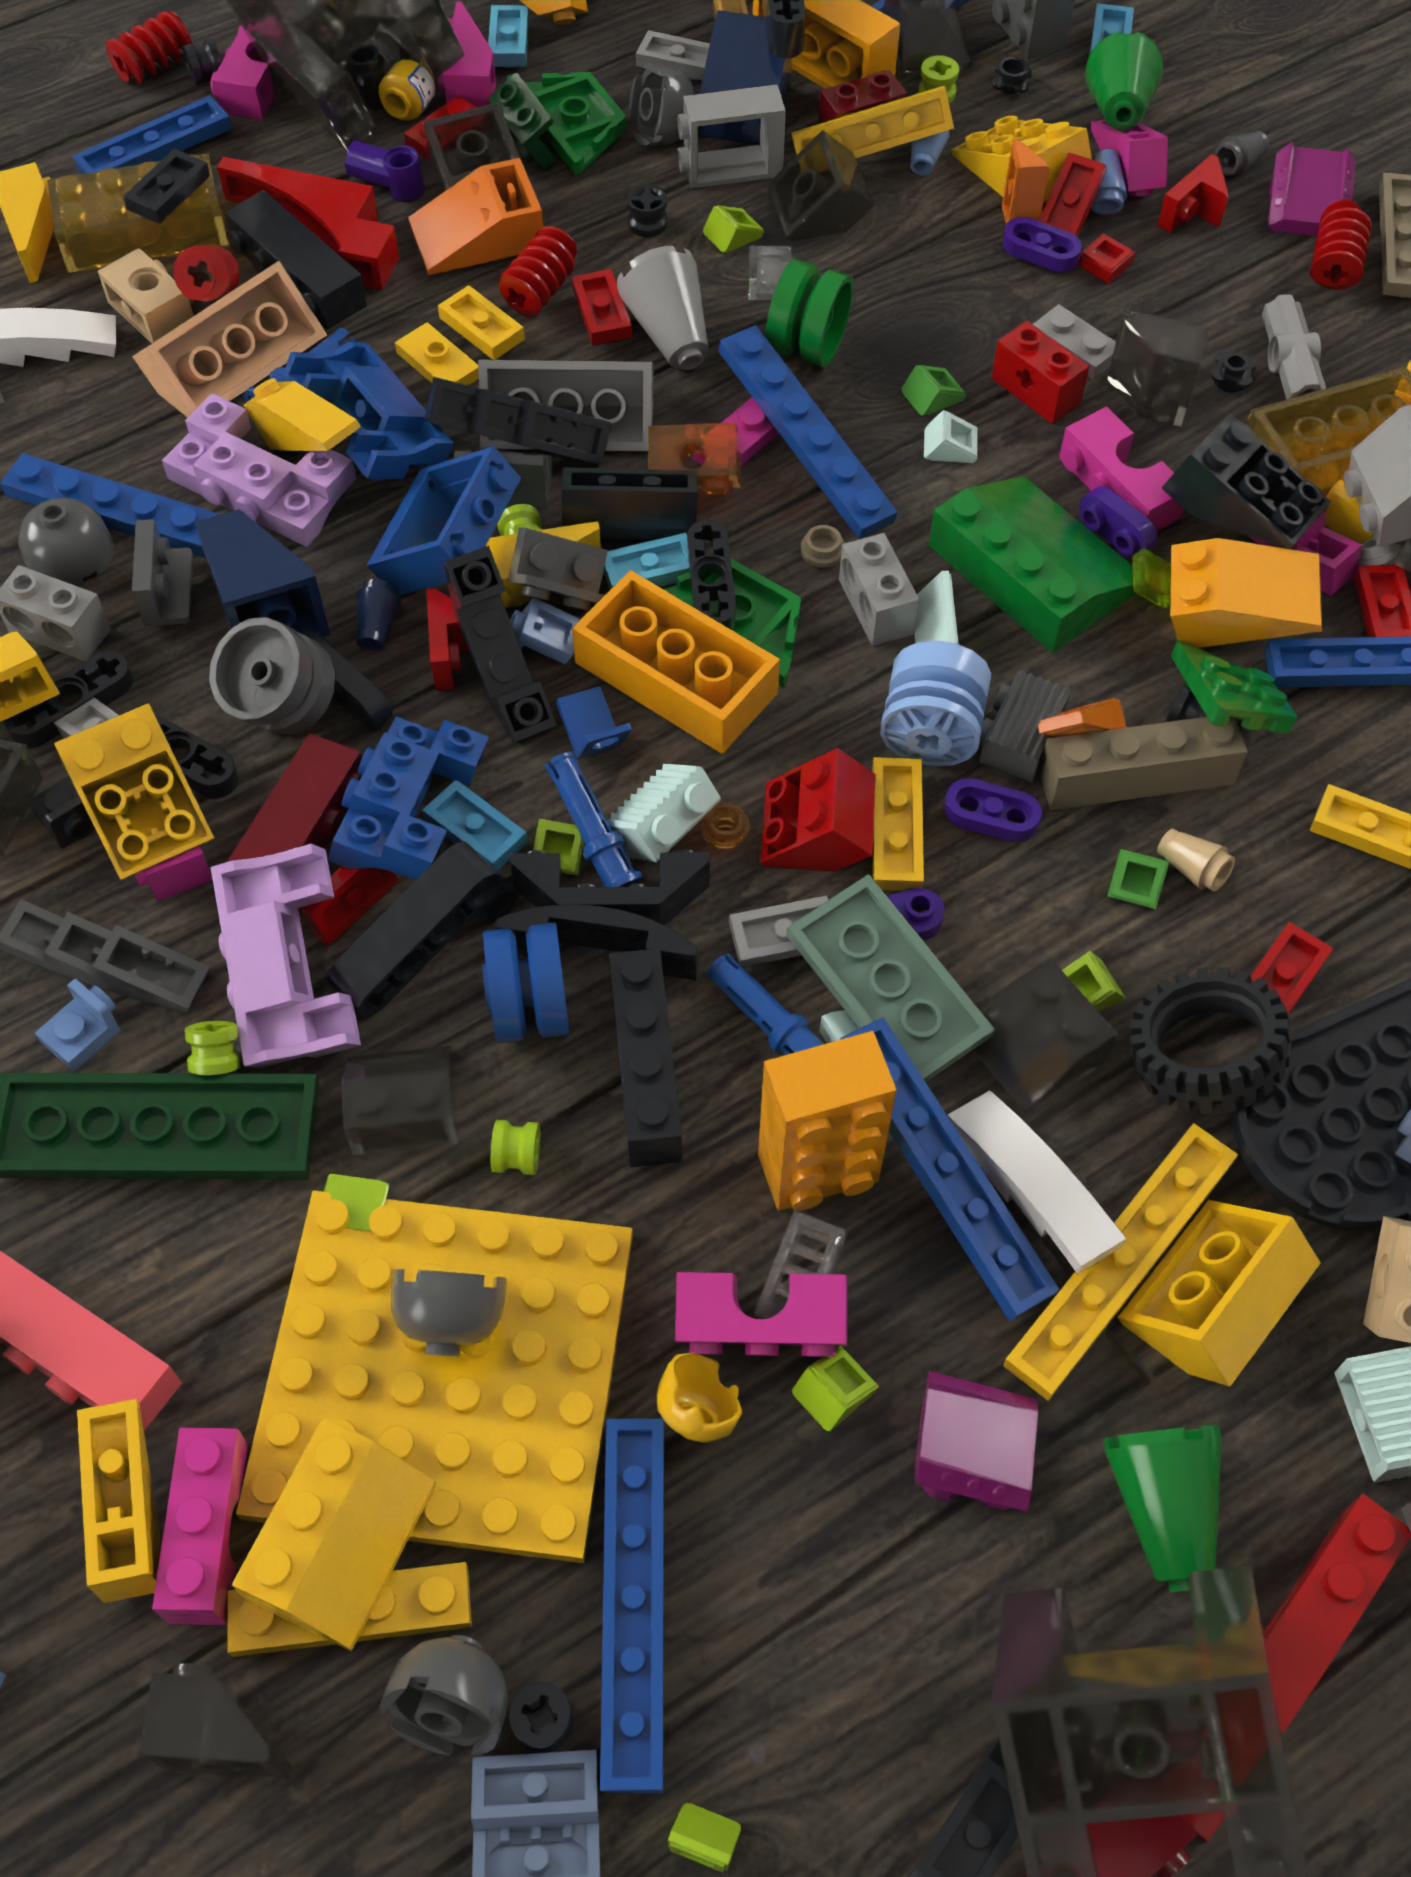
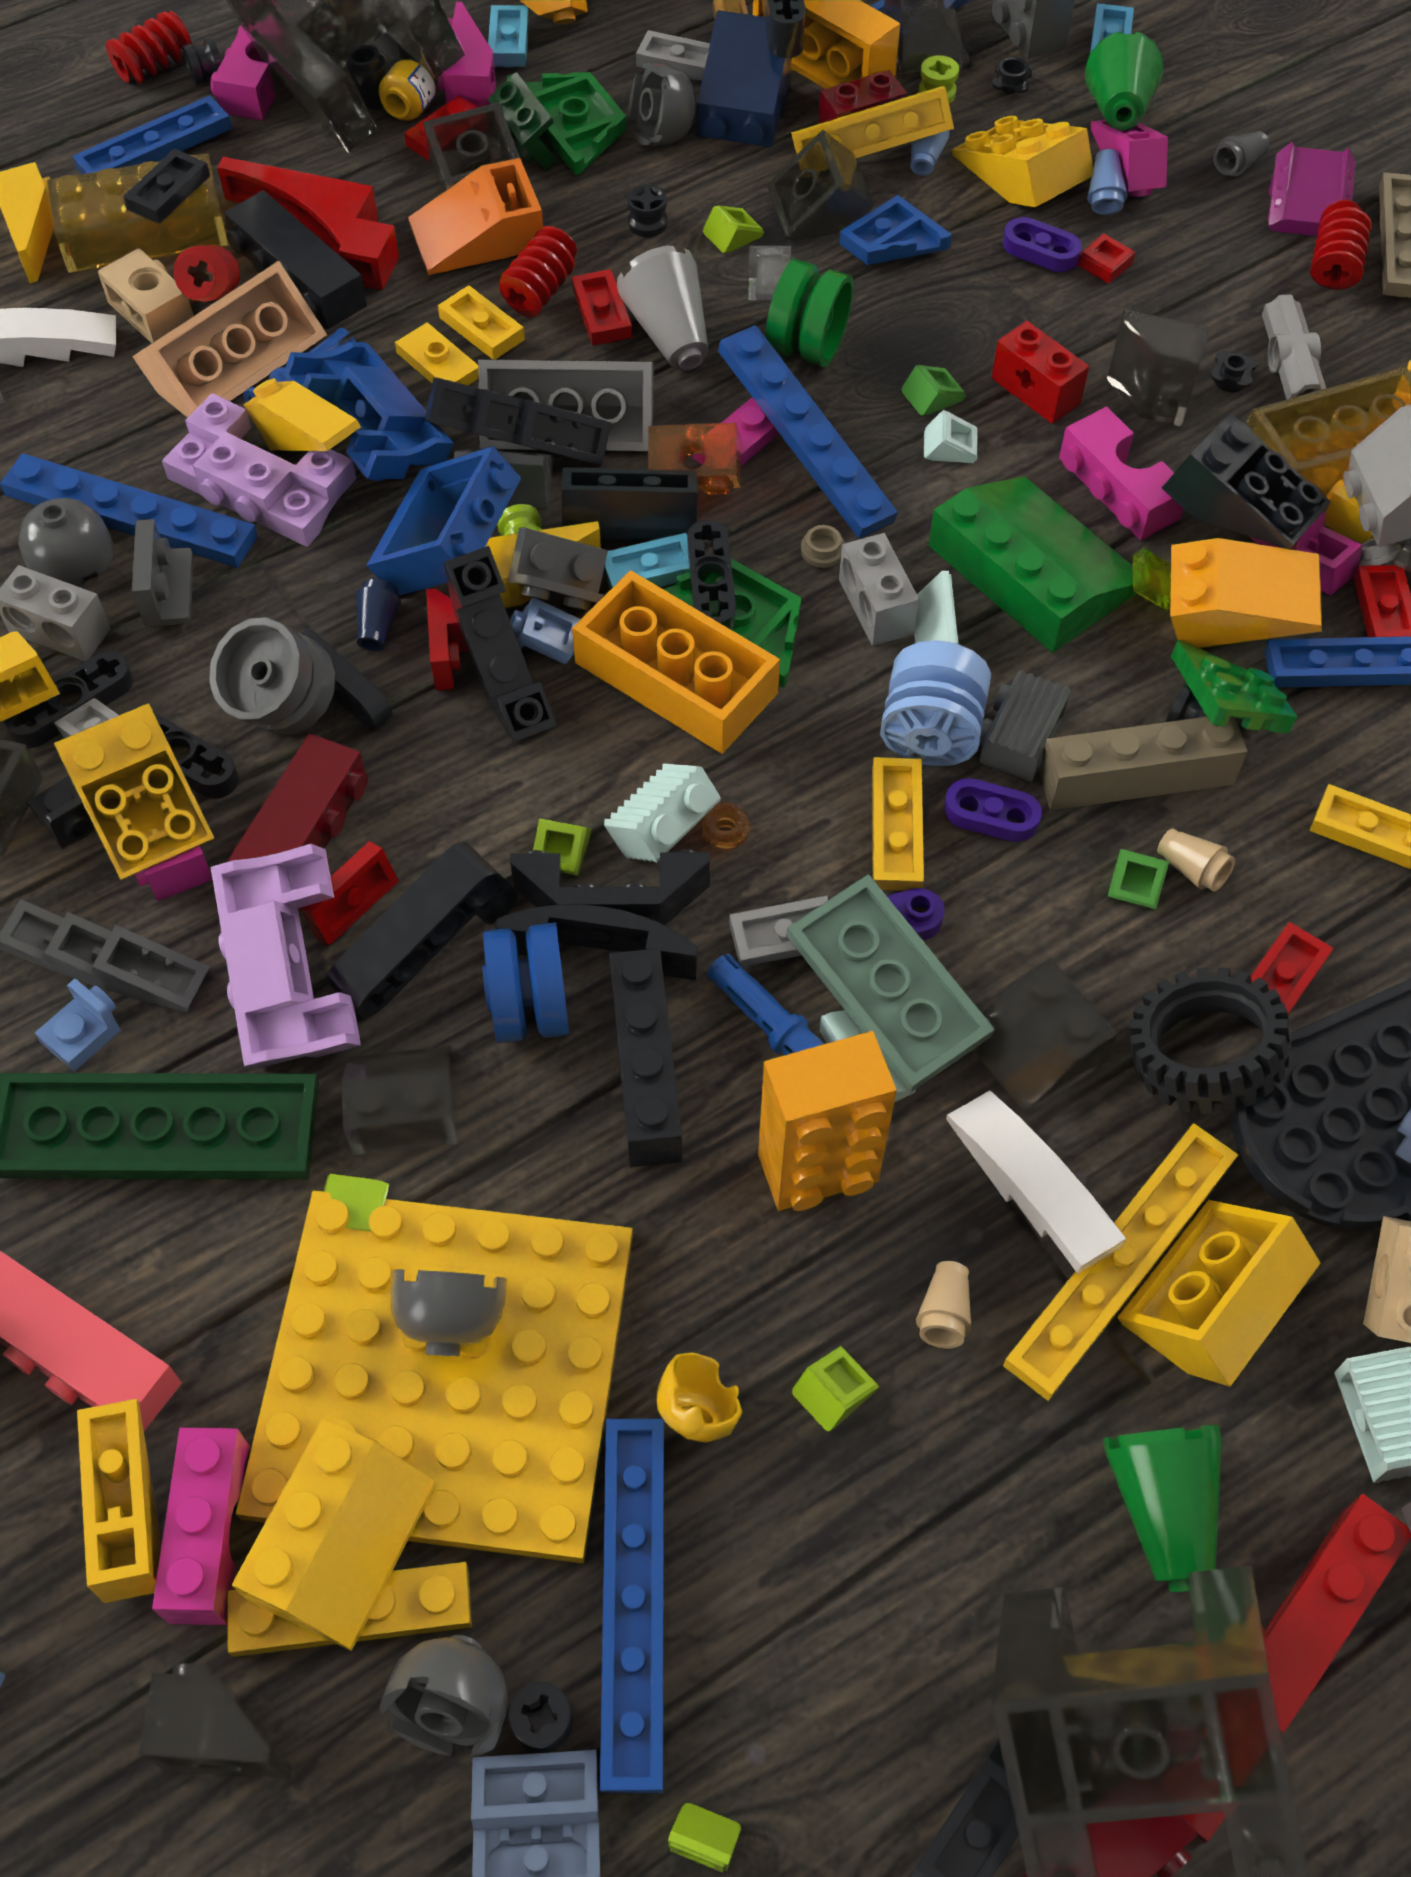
(212, 1047): lime wheel -> none
(259, 575): dark blue slope -> none
(393, 168): dark purple piece -> none
(394, 779): blue bracket -> none
(477, 823): dark azure plate -> none
(515, 1147): lime wheel -> none
(590, 723): blue bracket -> none
(602, 844): blue pin -> none
(712, 1316): dark pink arch -> none
(739, 163): light grey window -> none
(809, 1227): clear slope -> none
(819, 815): red slope -> none
(894, 233): none -> blue wing
(946, 1307): none -> tan cone
(960, 1186): blue plate -> none
(976, 1443): slope -> none
(1024, 183): orange slope -> none
(1073, 193): red plate -> none
(1078, 338): light grey plate -> none
(1085, 719): orange slope -> none
(1094, 981): lime slope -> none
(1117, 521): dark purple plate -> none
(1199, 194): red slope -> none

